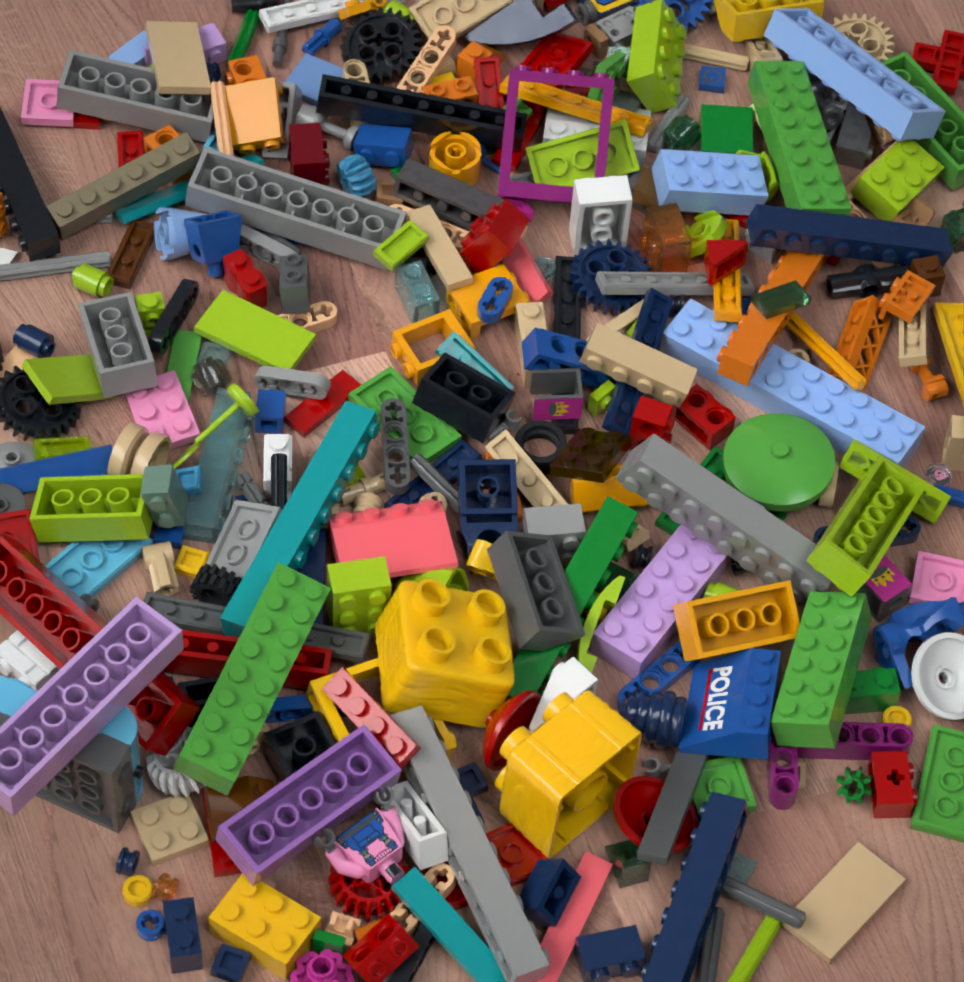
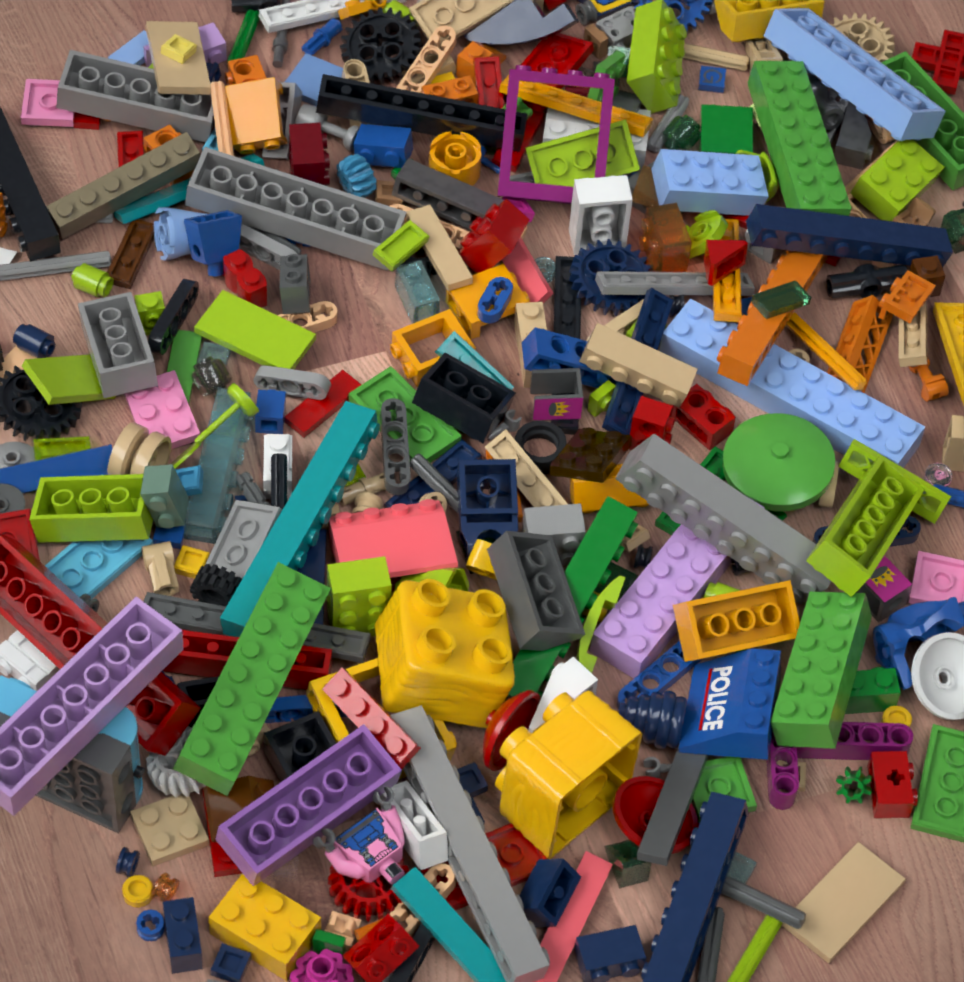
(178, 48): none -> light yellow tile

